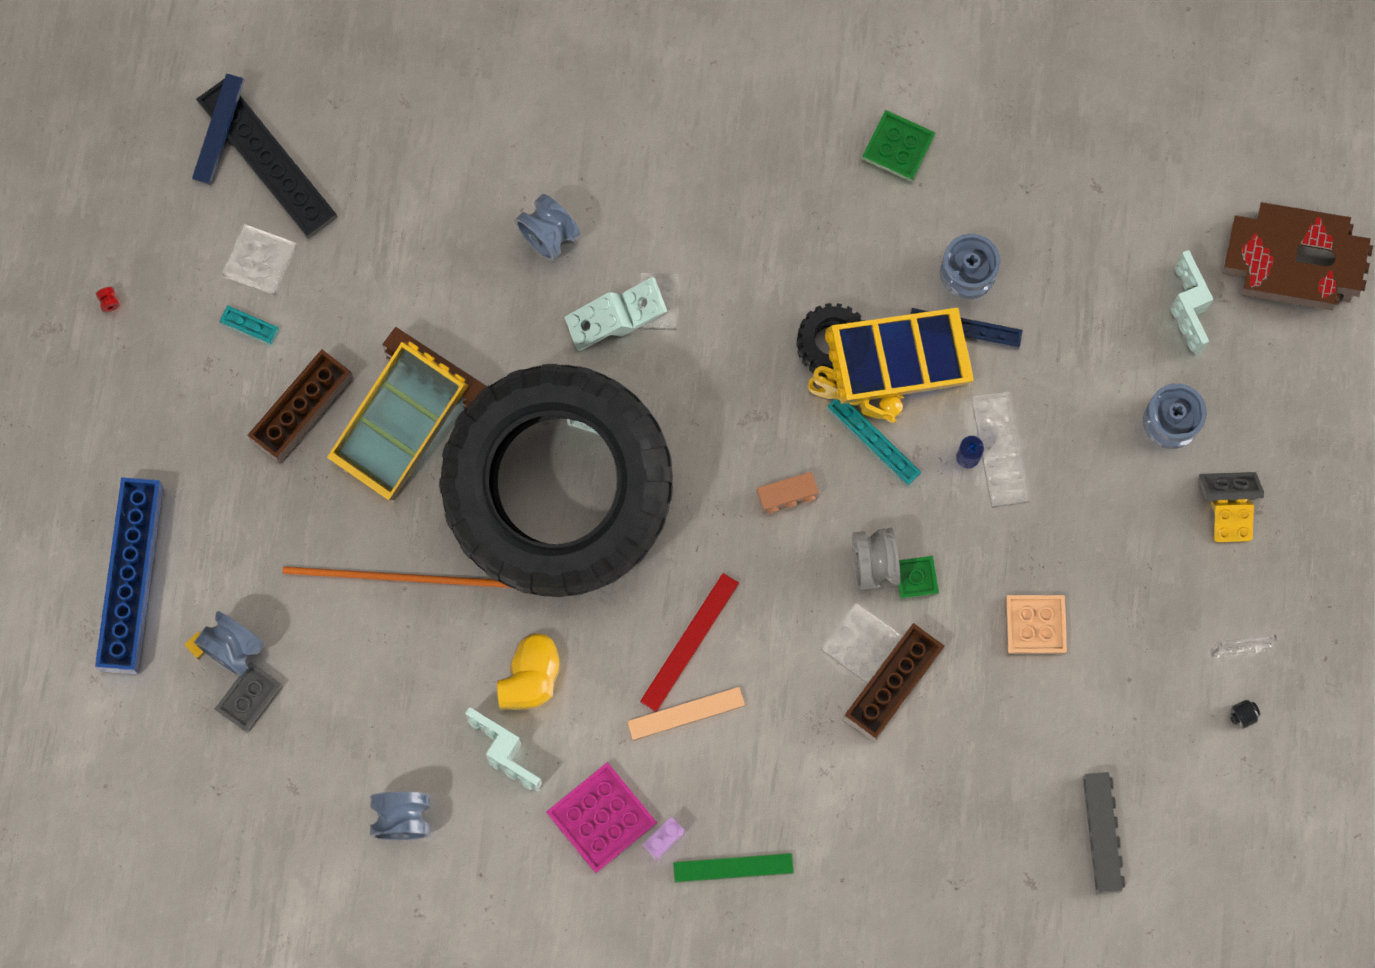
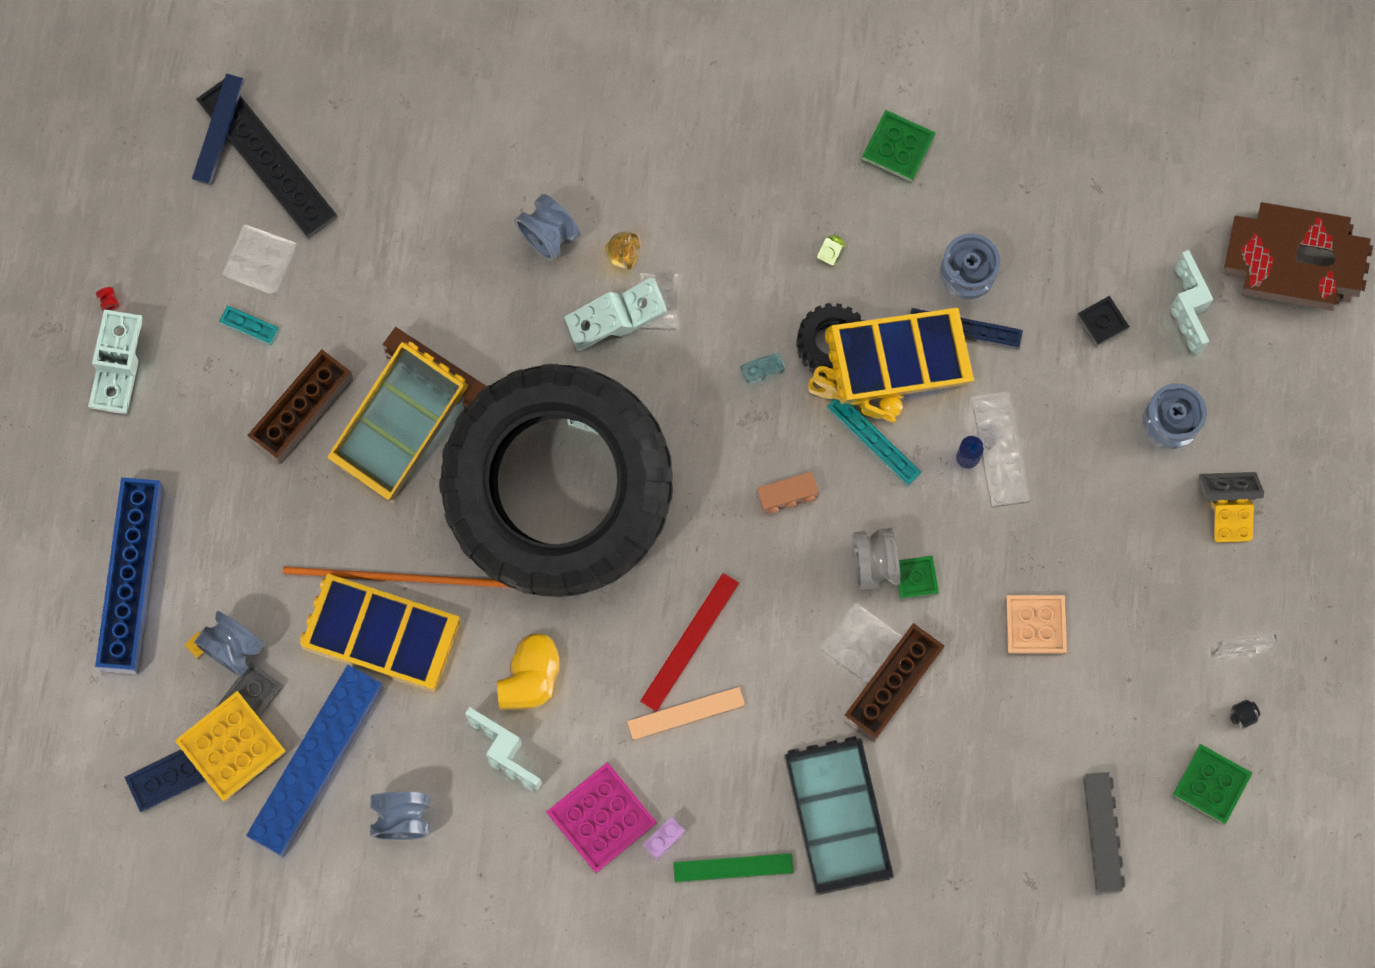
(115, 361): none -> light aqua bracket
(163, 780): none -> dark blue plate
(230, 746): none -> yellow plate
(315, 761): none -> blue brick
(380, 632): none -> clear blue window
(622, 250): none -> clear yellow cylinder
(762, 367): none -> clear light blue slope
(831, 249): none -> bracket
(838, 816): none -> clear light blue window
(1103, 321): none -> black plate
(1212, 784): none -> green plate

